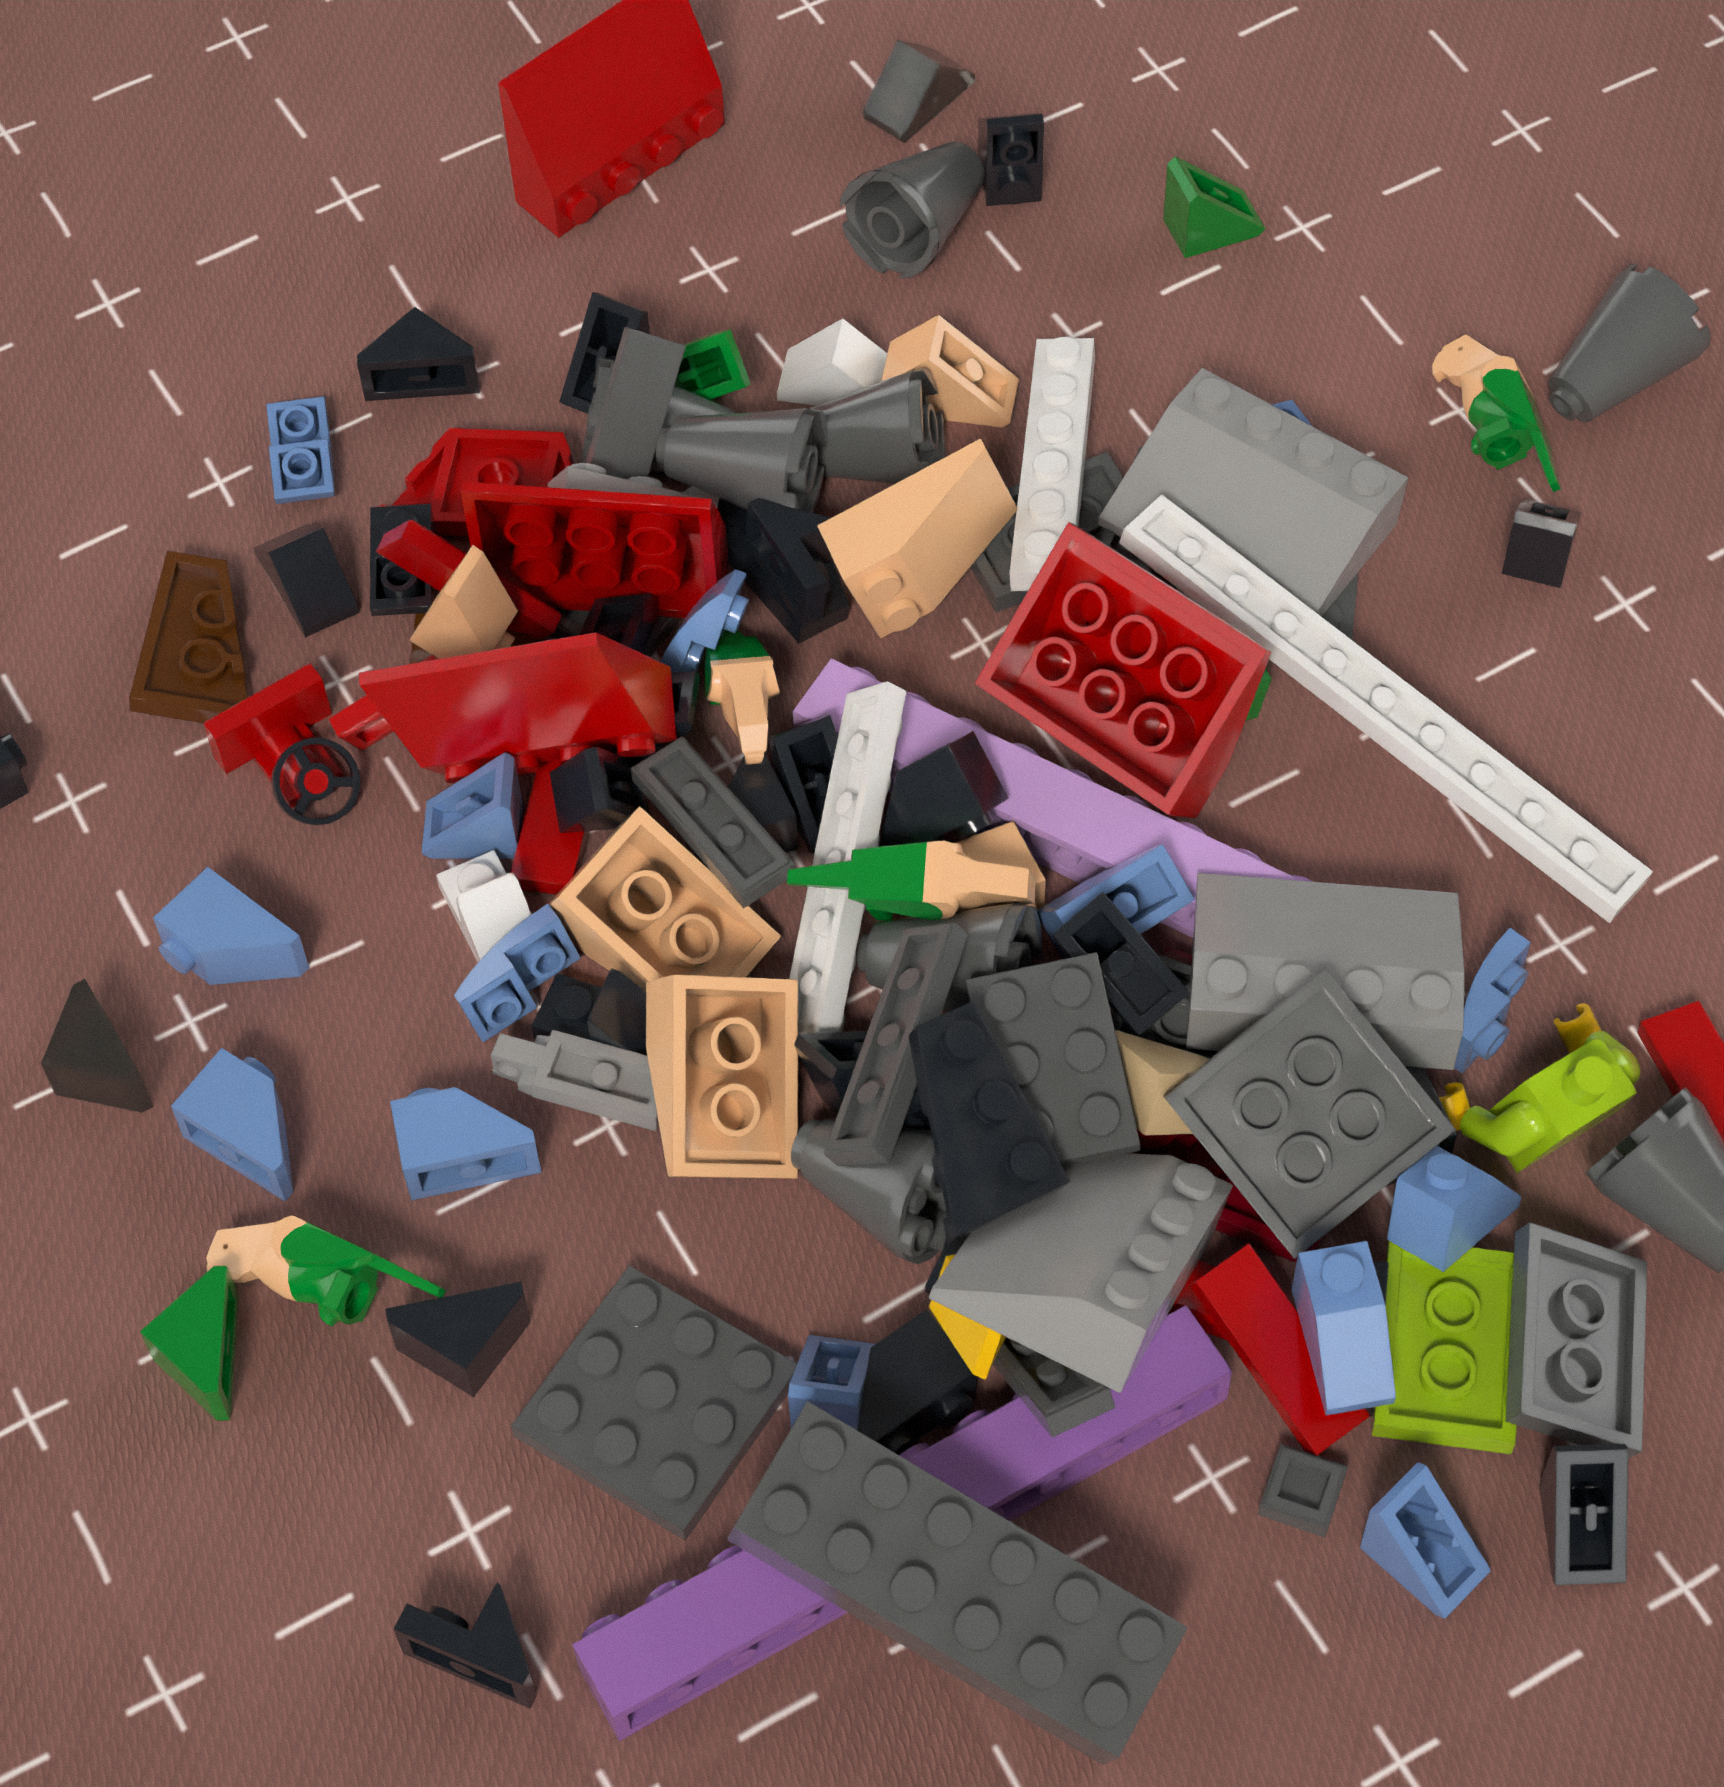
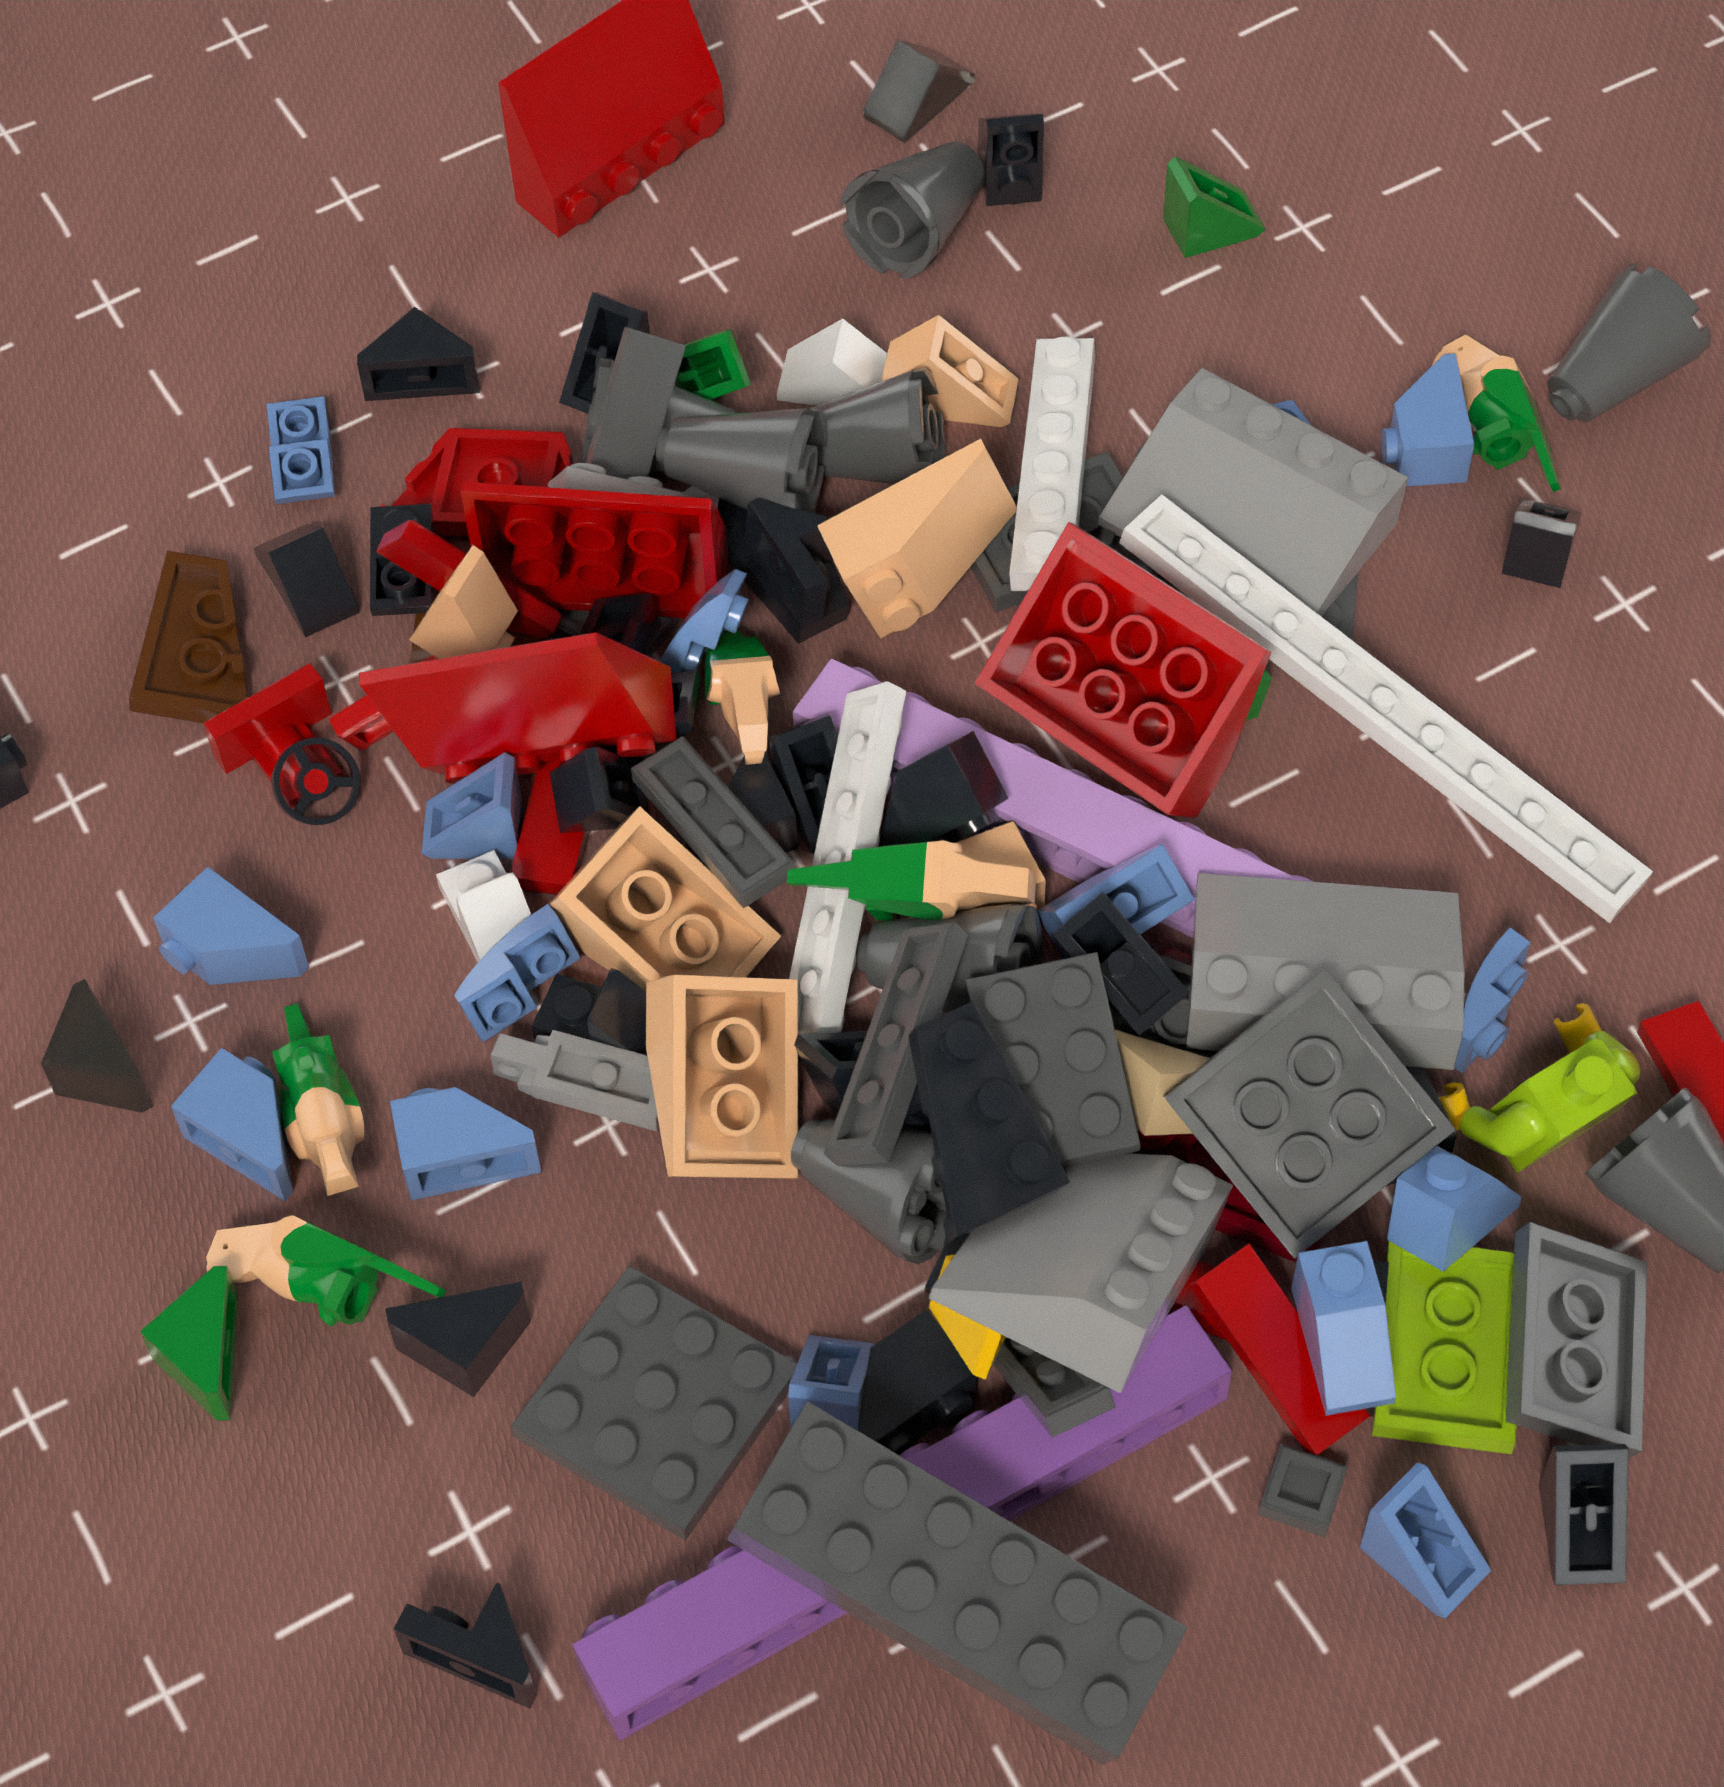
(318, 1104): none -> animal
(1431, 429): none -> medium blue slope

